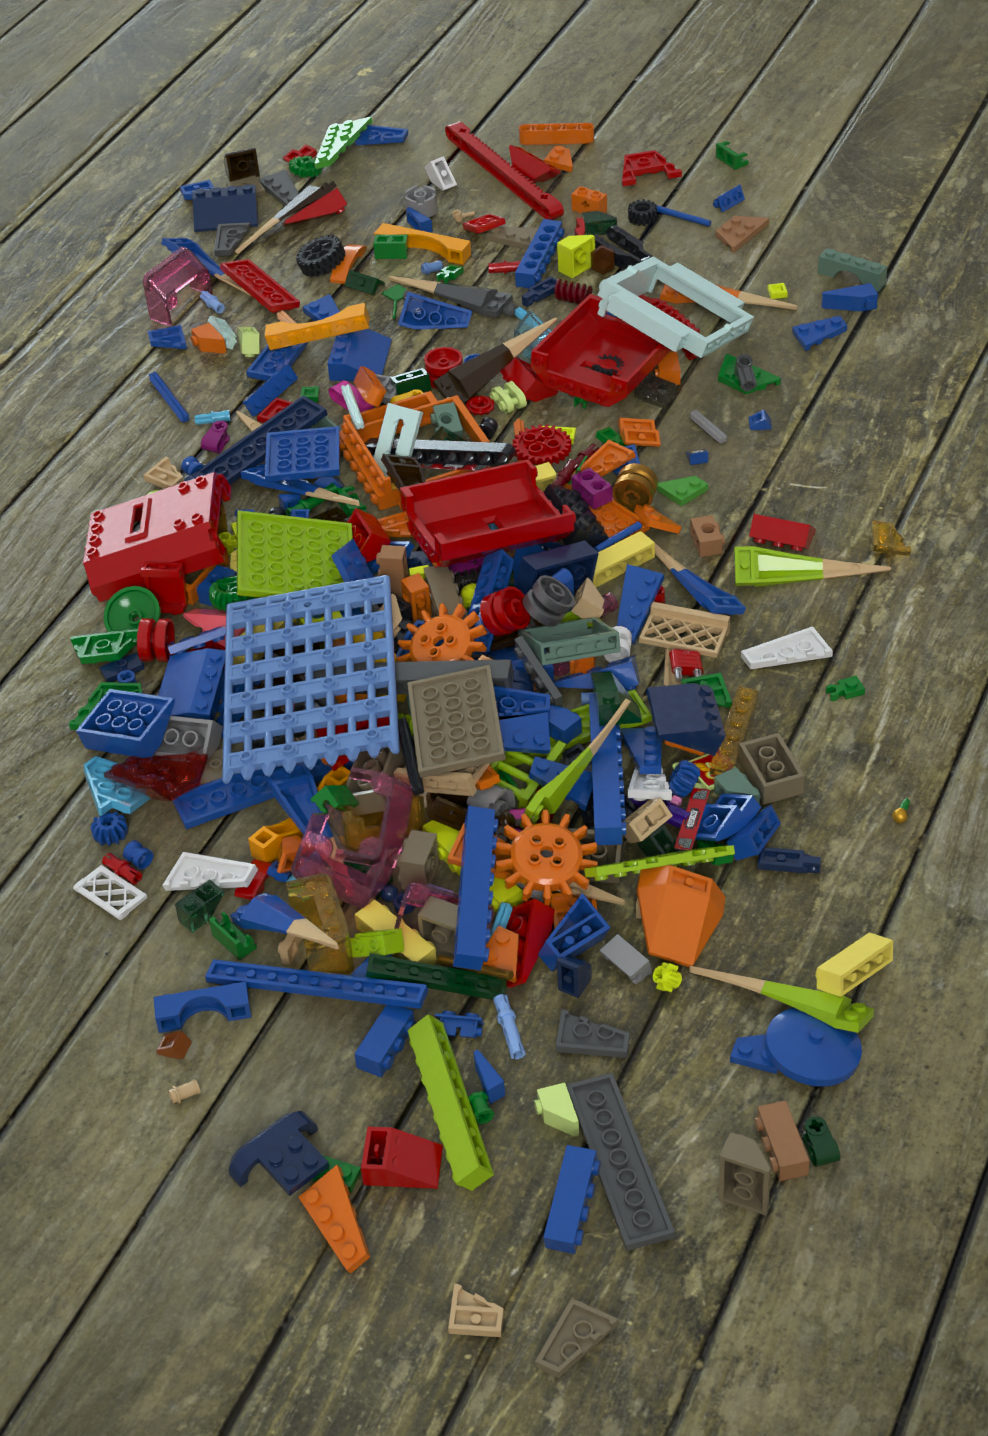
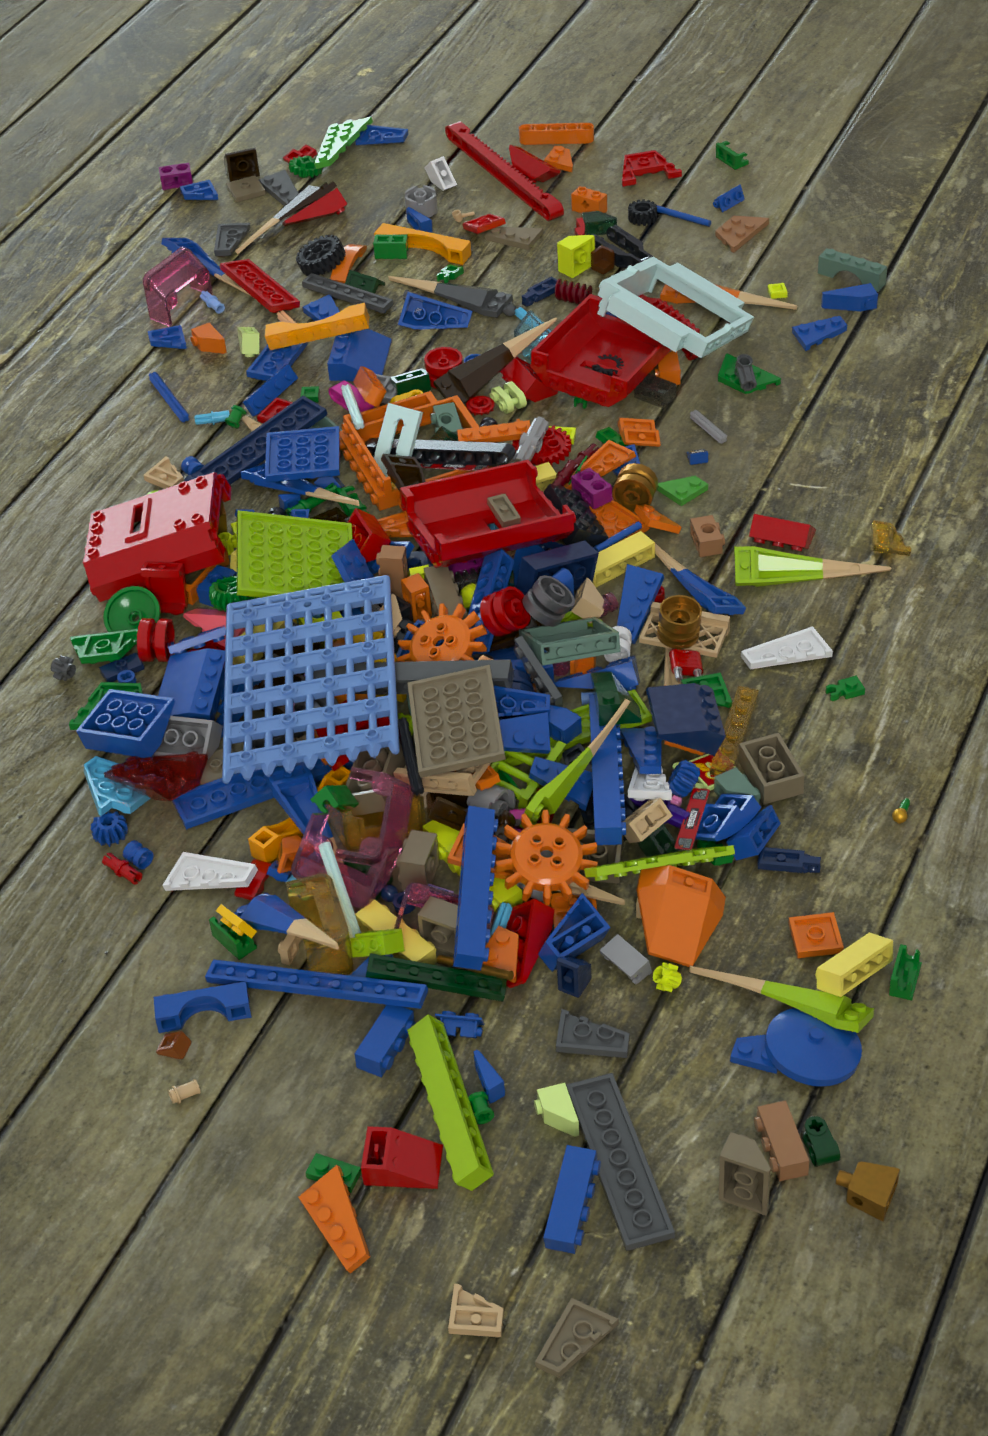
(63, 668): none -> dark grey gear
(91, 880): white window -> none
(175, 175): none -> magenta brick
(199, 905): clear green slope -> none
(216, 437): magenta piece -> none
(224, 207): dark blue slope -> none
(225, 330): light aqua hinge -> none
(235, 416): none -> green bush
(235, 922): none -> yellow plate
(282, 1153): dark blue piece -> none
(334, 872): none -> light aqua axle
(347, 293): none -> dark grey plate
(395, 293): green piece -> none
(428, 268): medium blue pin -> none
(494, 433): none -> orange plate
(503, 267): red pin -> none
(503, 510): none -> dark tan plate
(506, 1018): light blue pin -> none
(532, 440): none -> light grey piece
(539, 253): blue brick -> none
(679, 622): none -> pearl gold wheel
(760, 421): blue slope -> none
(815, 935): none -> orange plate
(870, 1187): none -> pearl gold torso
(905, 974): none -> green hinge

